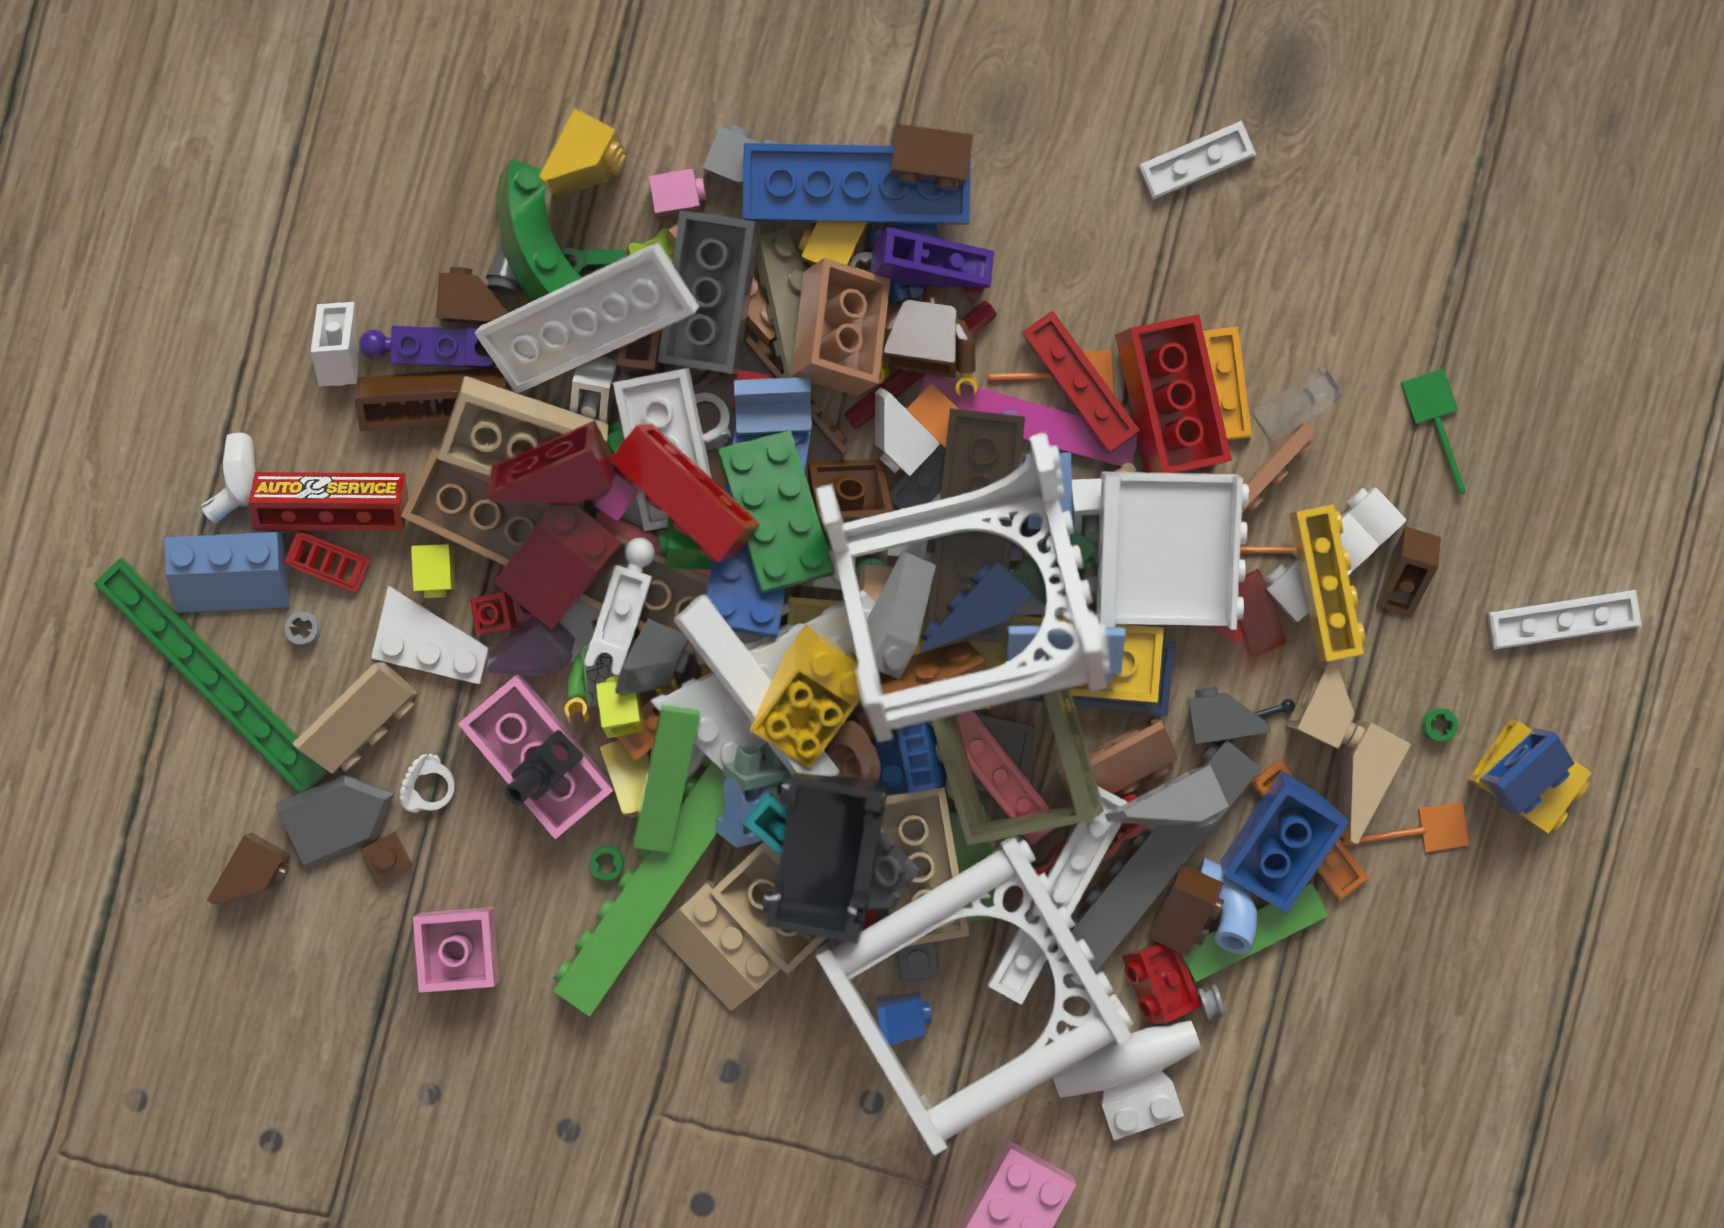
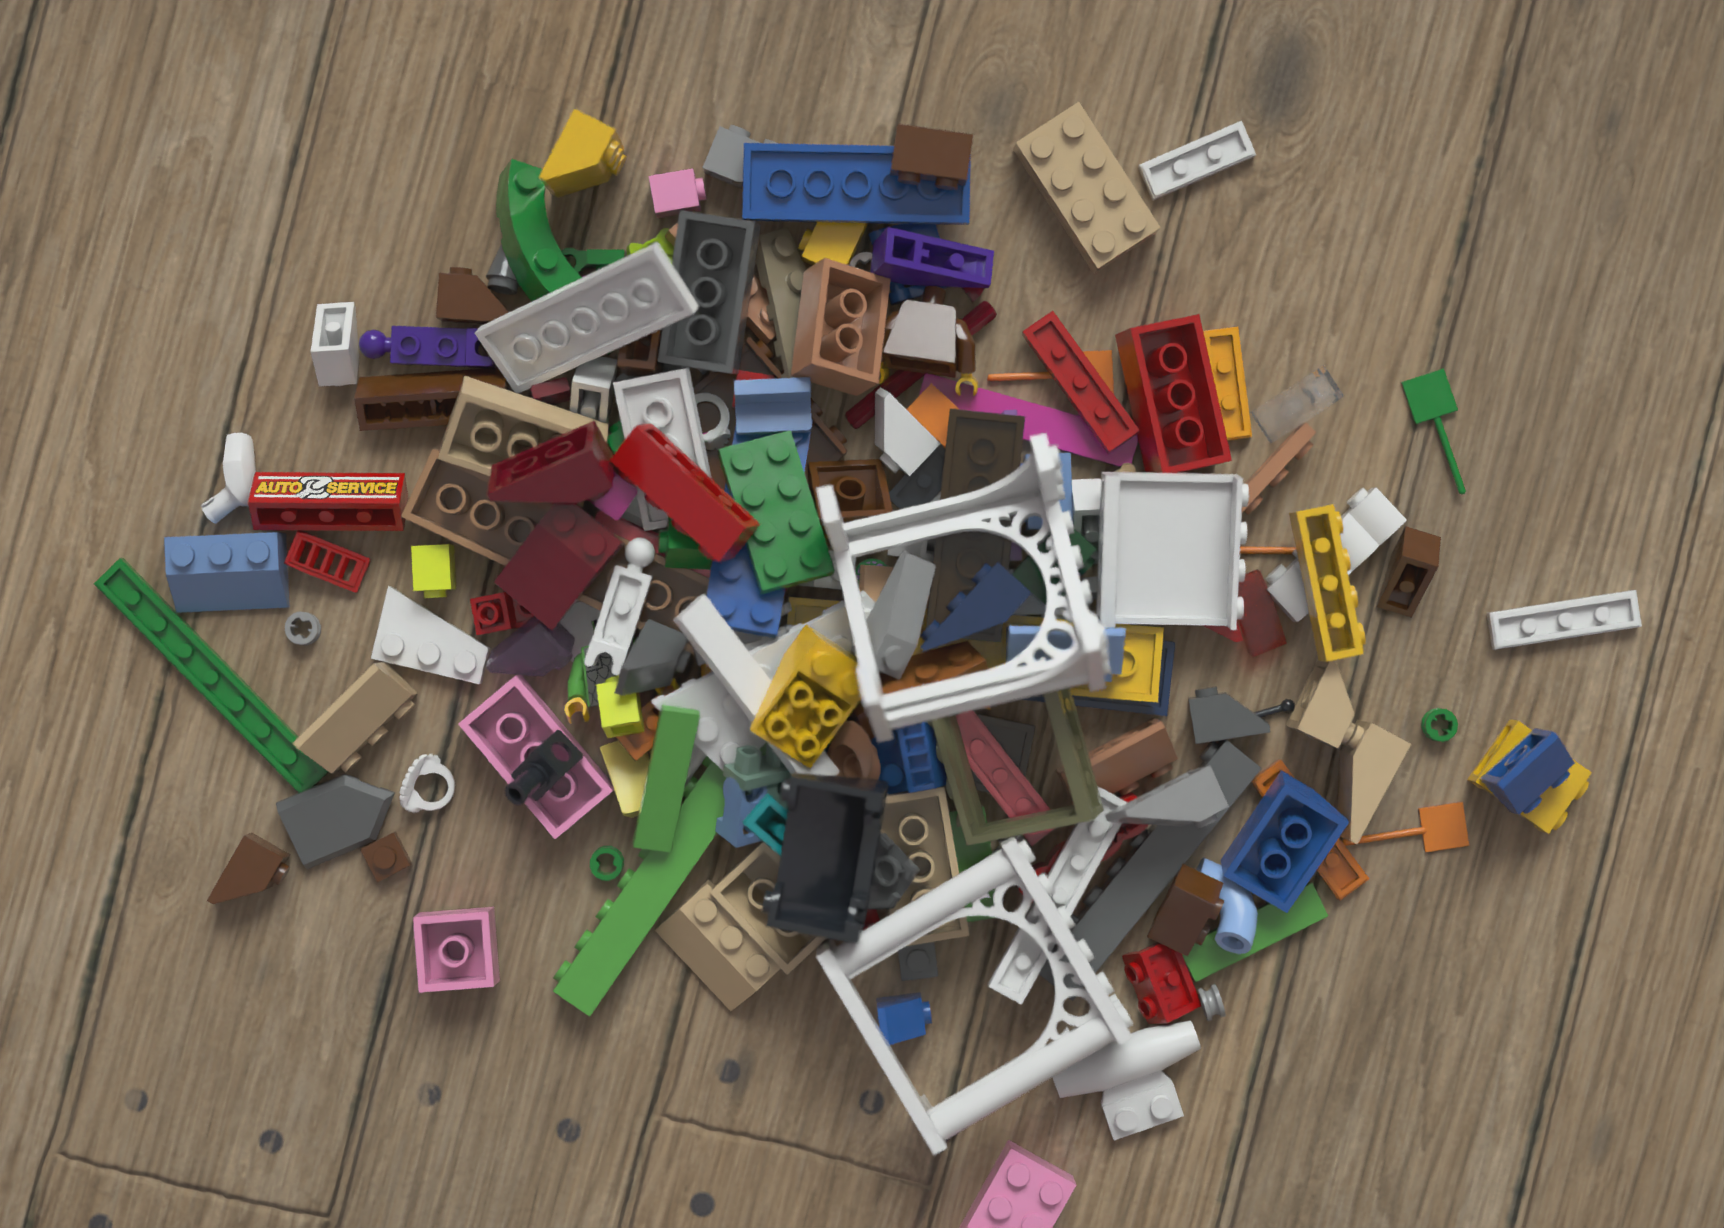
(552, 391): none -> dark red tile
(1086, 187): none -> tan brick

